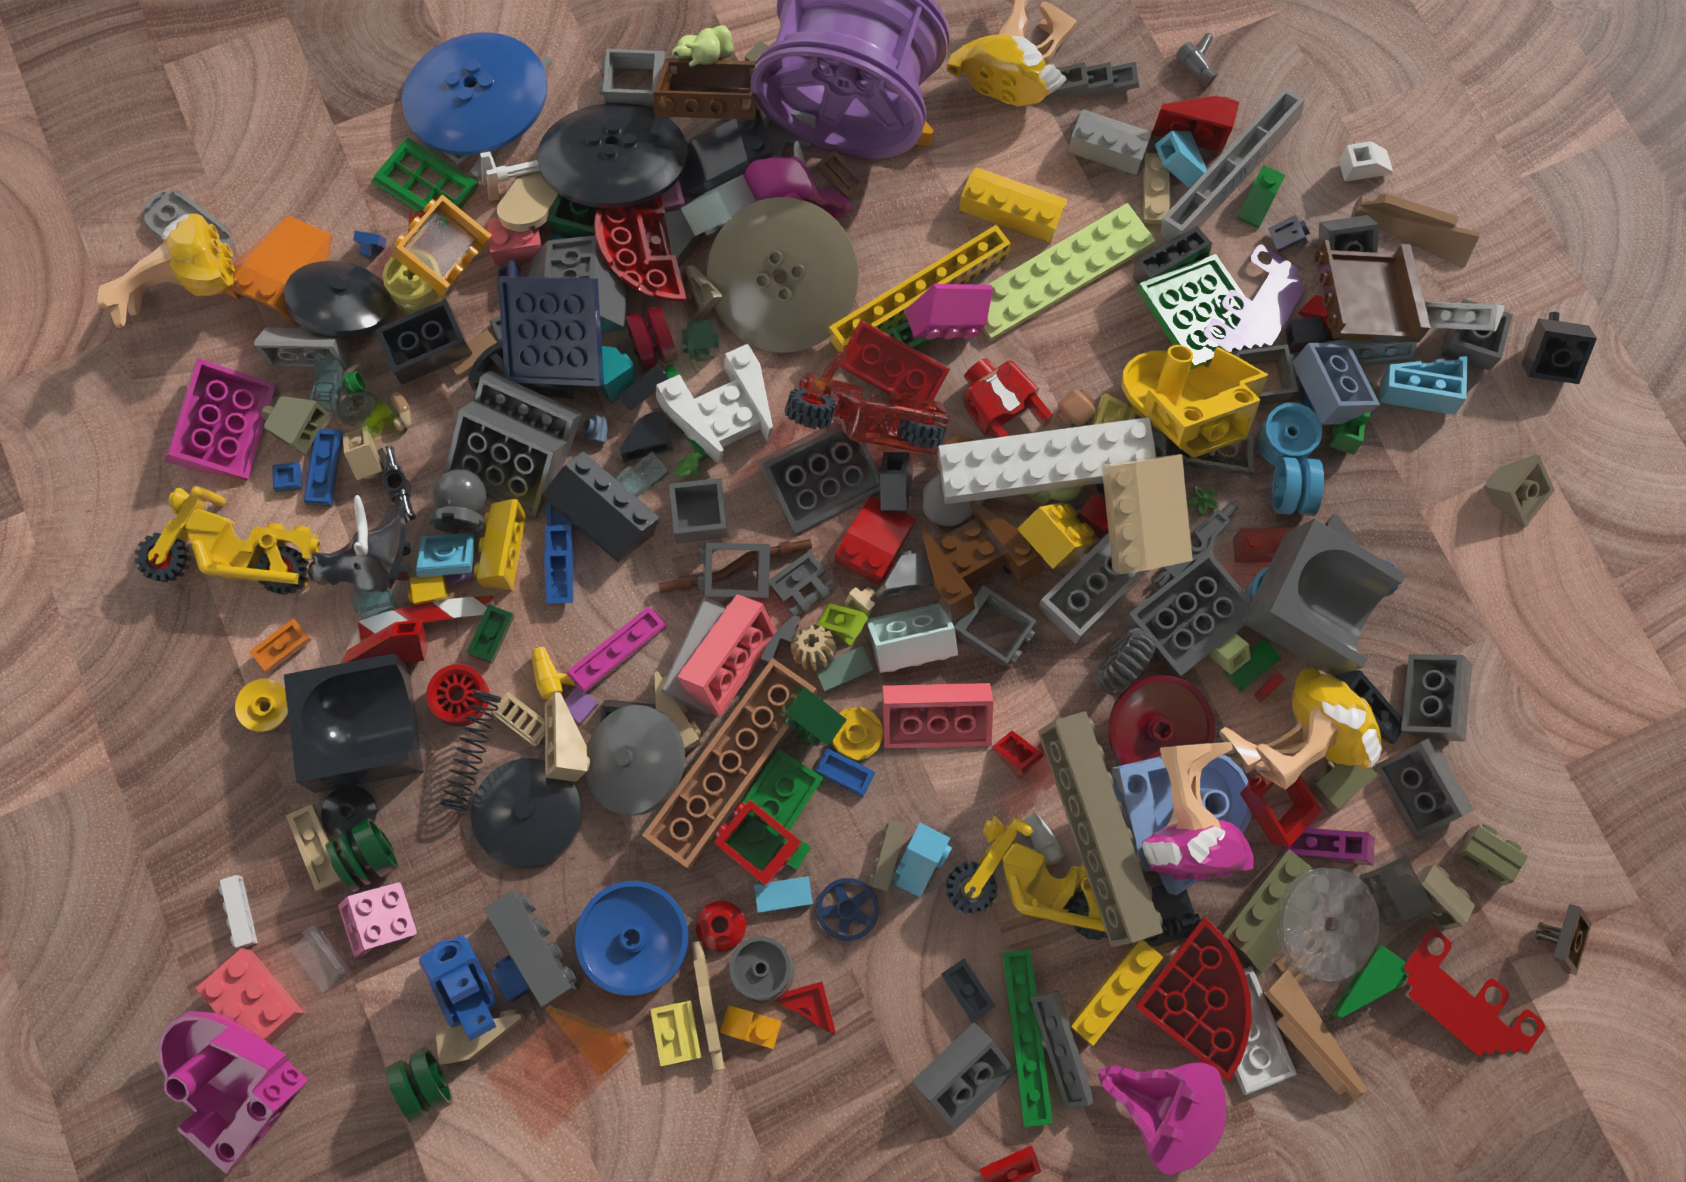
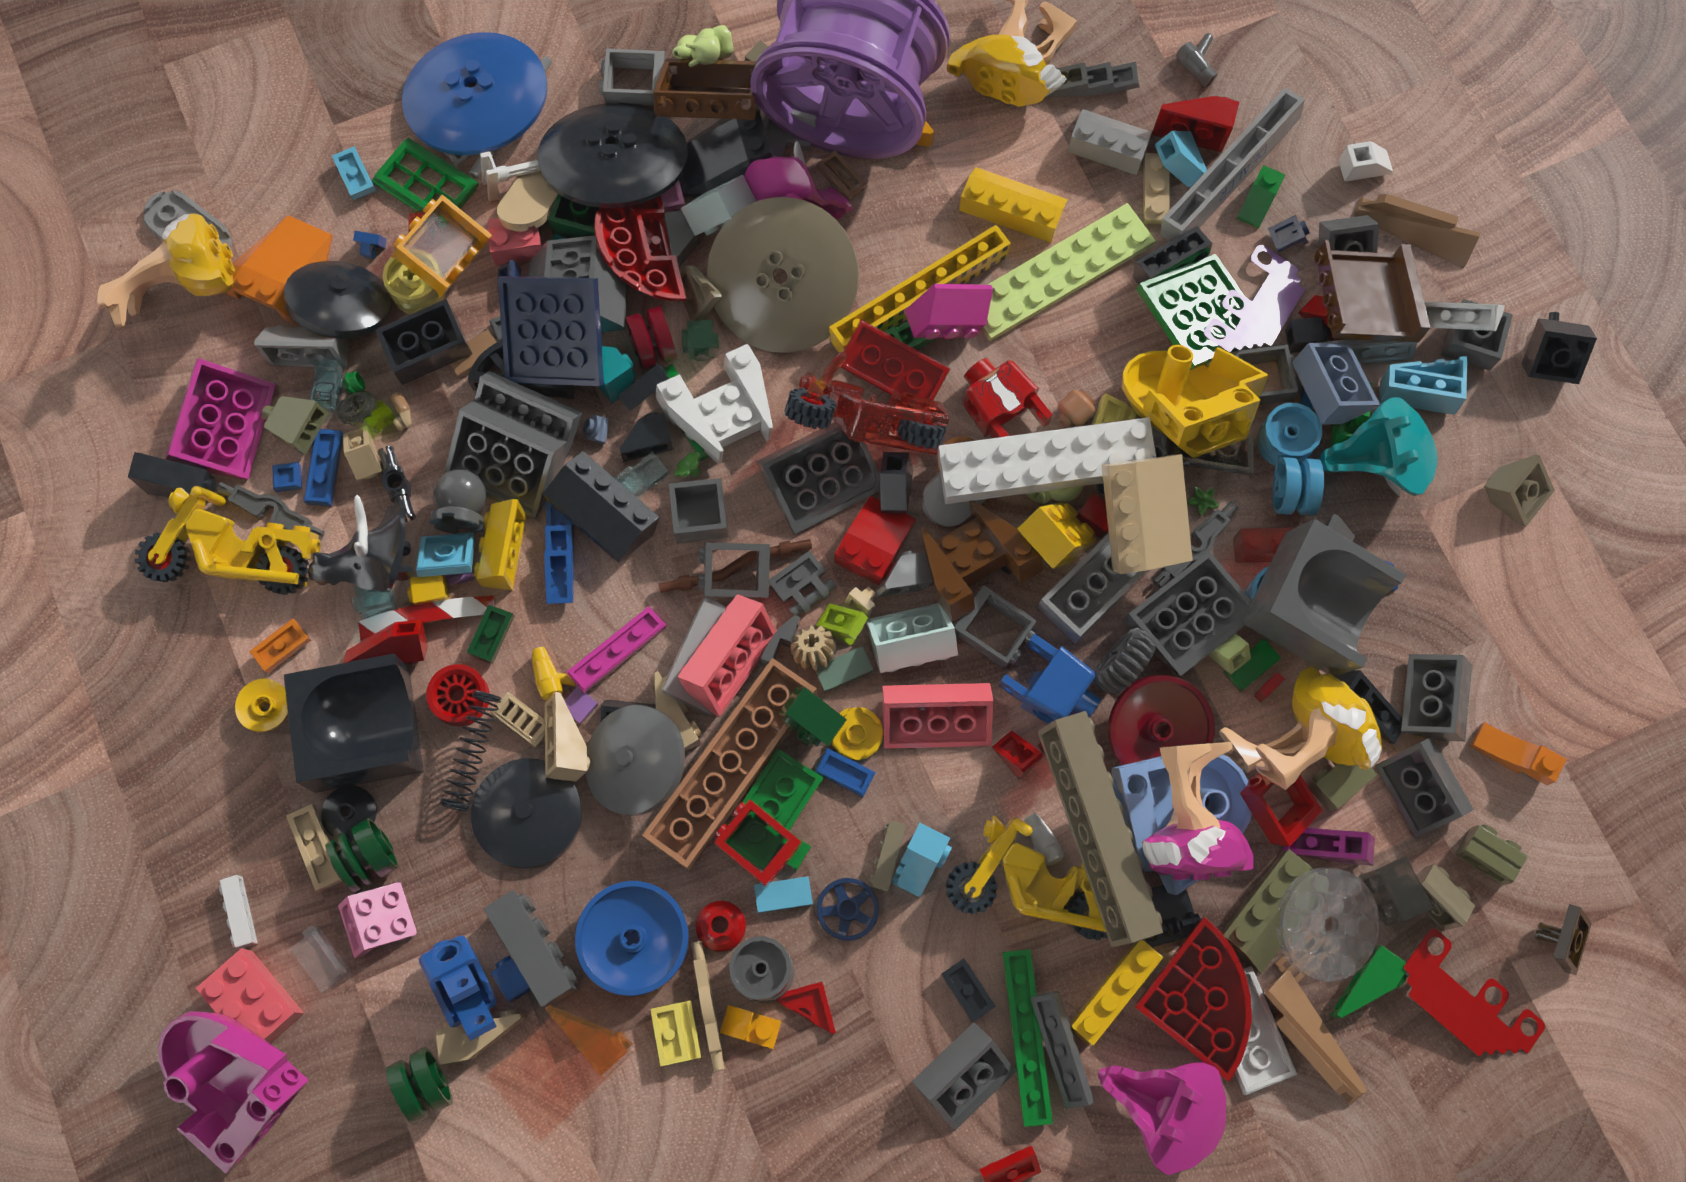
(163, 476): none -> black slope
(260, 504): none -> dark grey piece
(353, 173): none -> medium azure plate
(1057, 689): none -> blue piece
(1391, 445): none -> teal animal
(1518, 754): none -> orange slope

